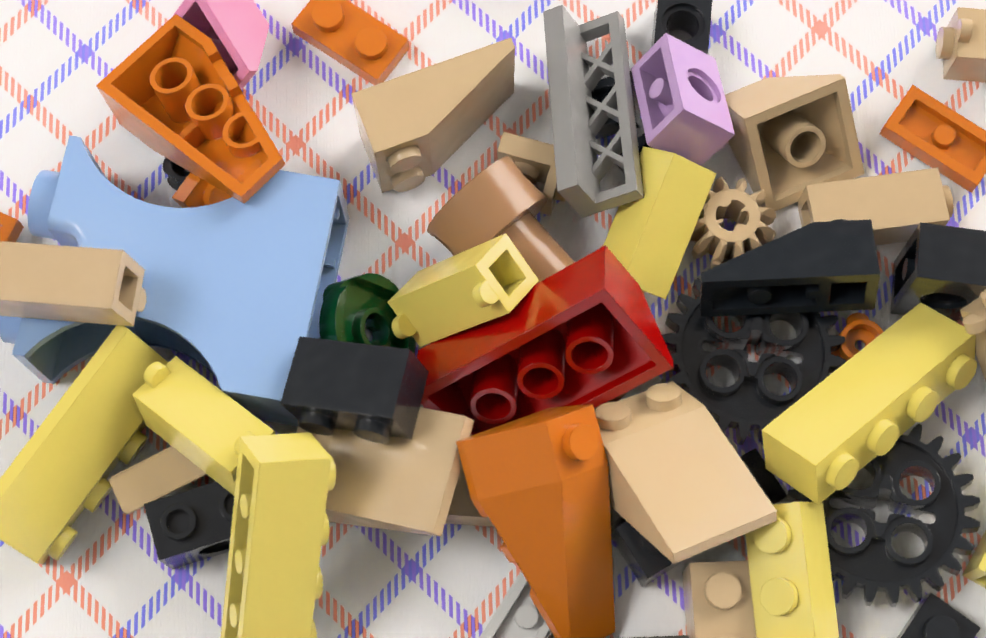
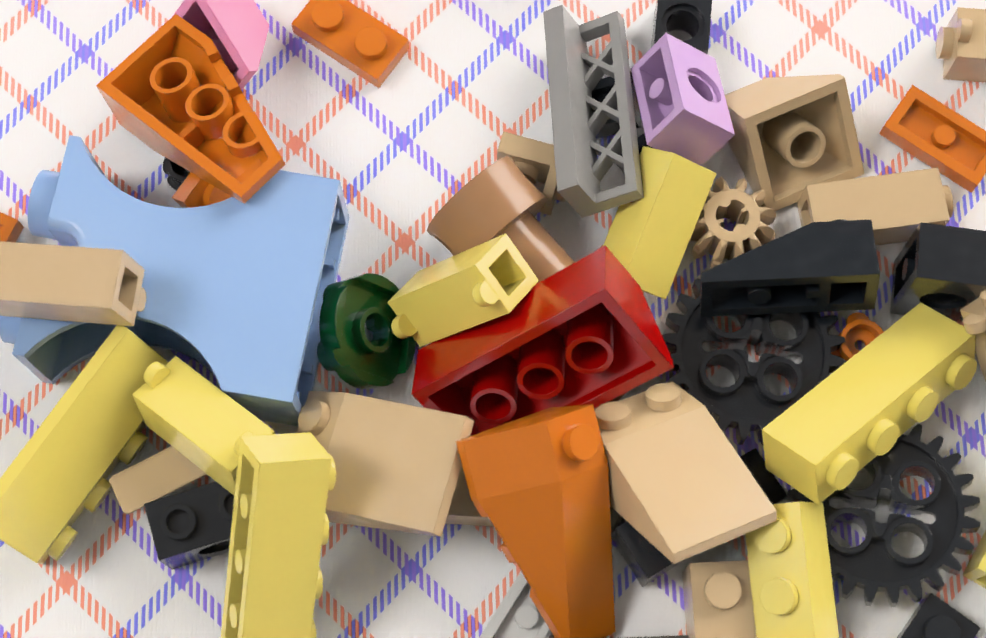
(355, 389): black brick -> none
(428, 114): tan slope -> none

